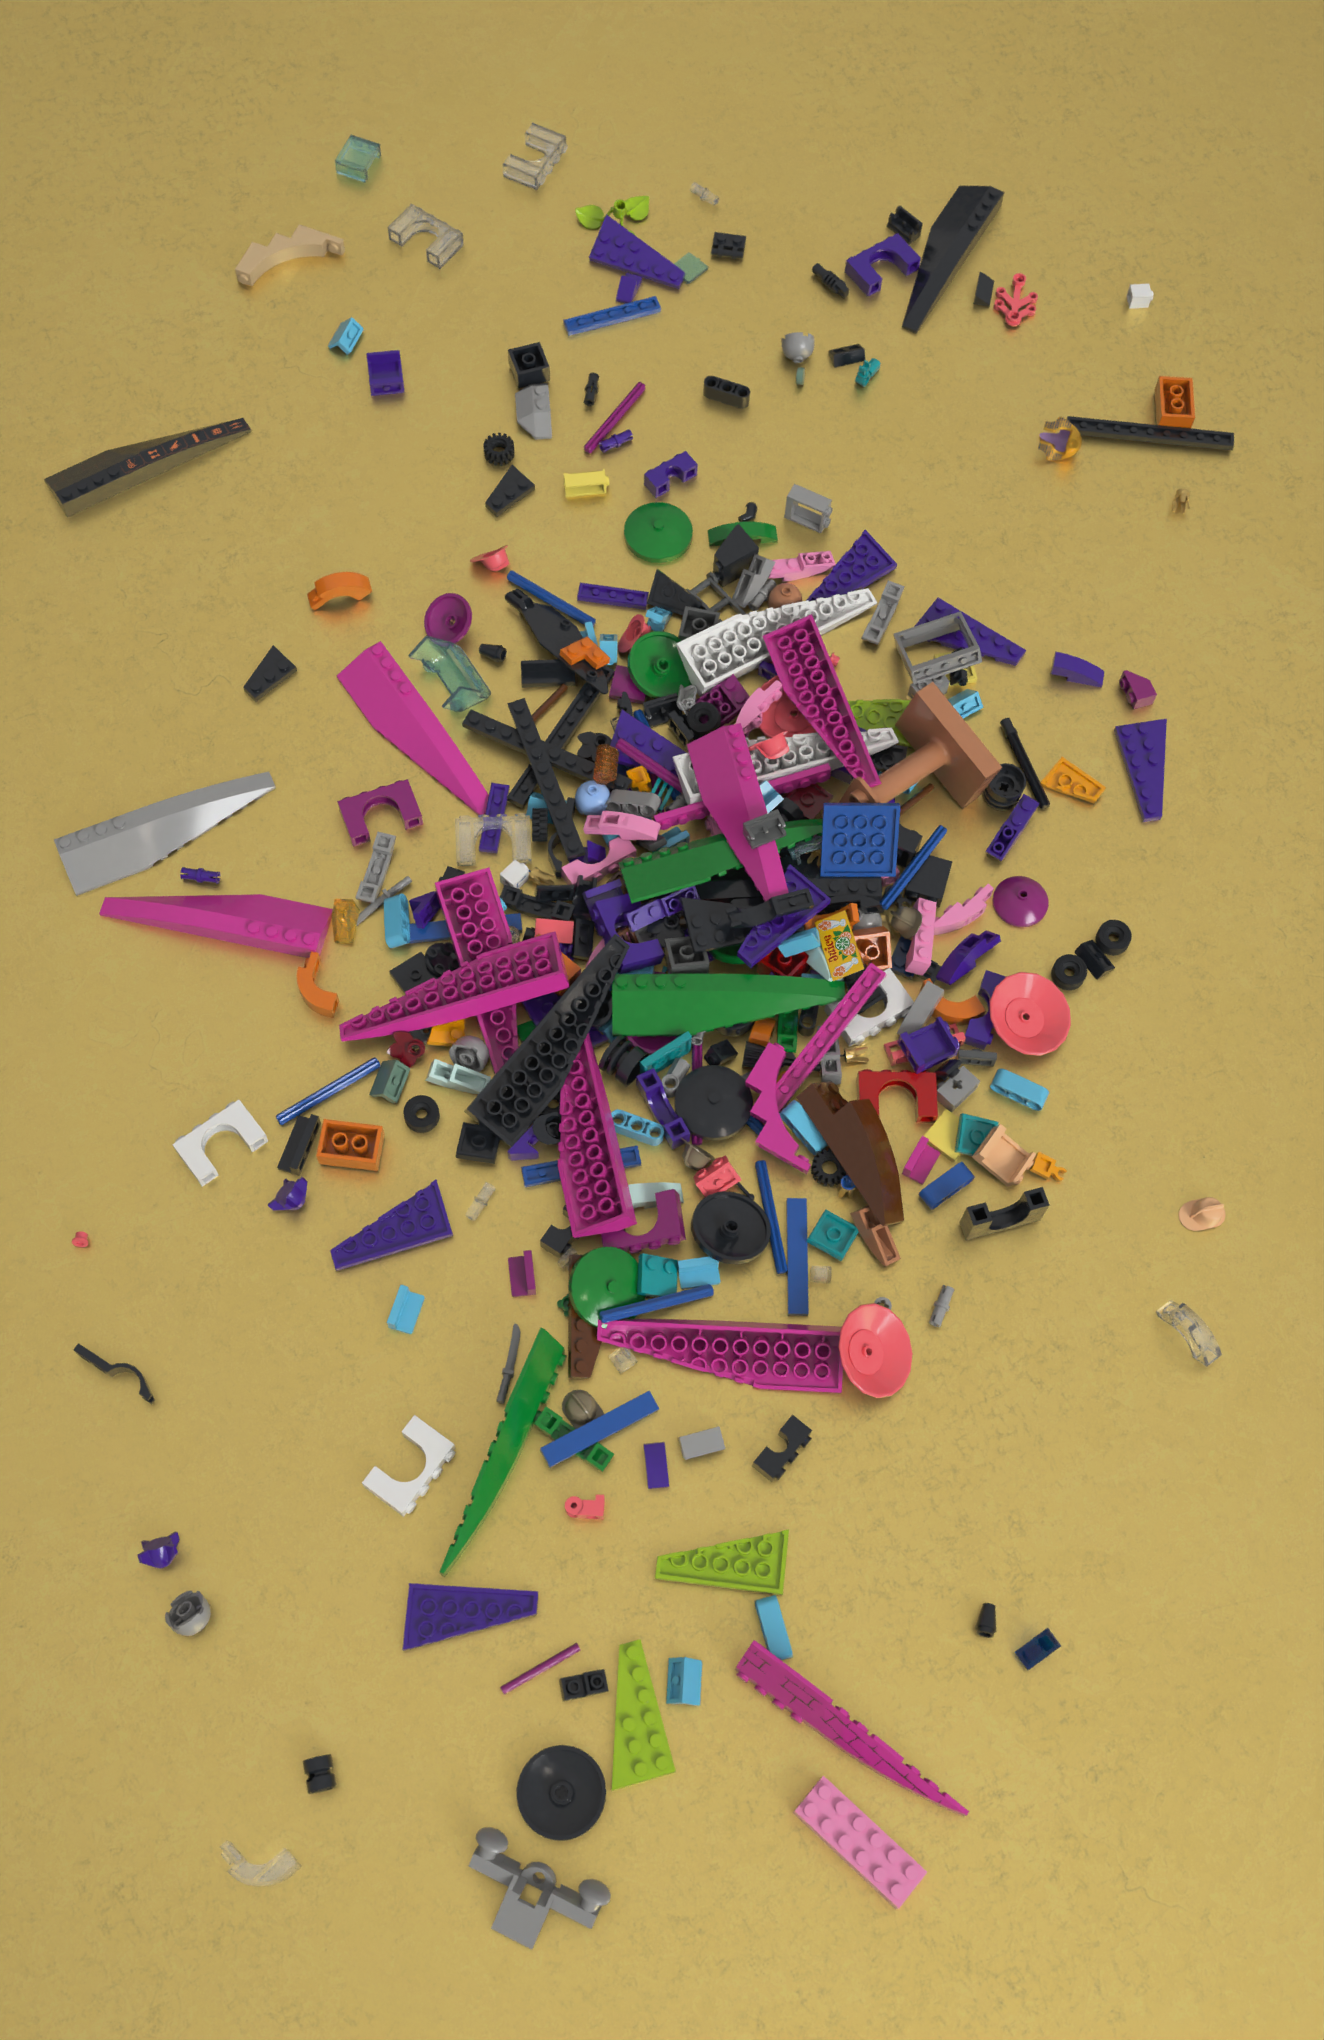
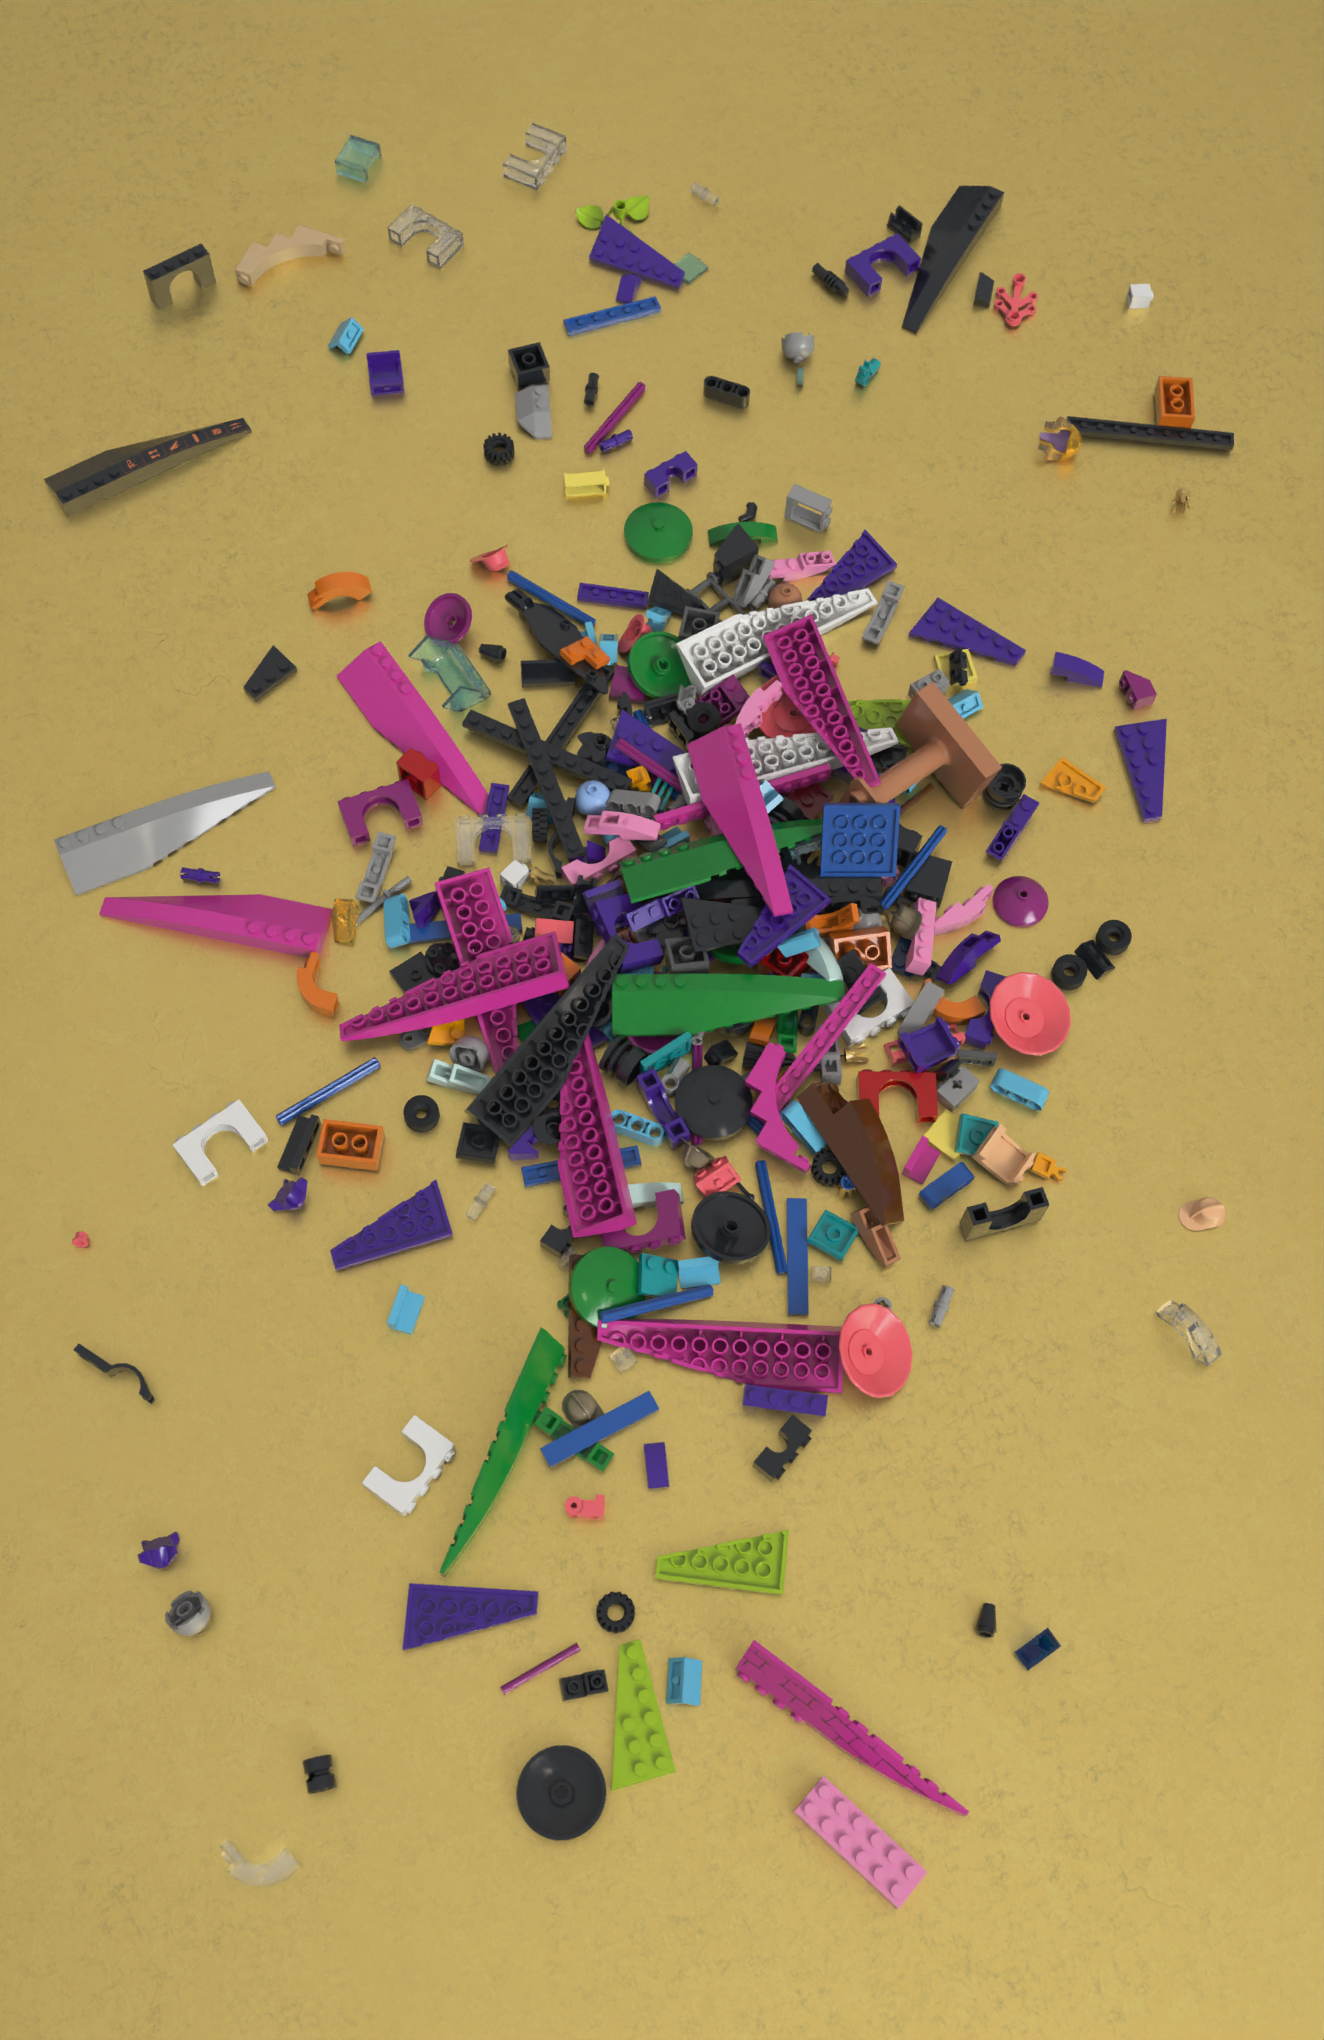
(161, 275): none -> arch
(390, 1080): sand green panel -> none
(403, 1048): dark red plate -> none
(420, 772): none -> red brick
(508, 1371): light grey sword -> none
(509, 491): black wing -> none
(519, 1918): light grey piece -> none
(522, 1275): magenta panel -> none
(549, 702): reddish brown bar -> none
(605, 764): clear orange piece -> none
(622, 1624): none -> black tyre
(701, 1443): light grey hinge -> none
(728, 245): black plate -> none
(764, 829): dark grey hinge -> none
(771, 909): black piece -> none
(773, 747): coral piece -> none
(773, 1627): medium azure beam -> none
(785, 1400): none -> dark purple arch
(839, 945): sticker -> none
(847, 355): black slope -> none
(944, 664): light grey window -> none
(1023, 759): black axle -> none

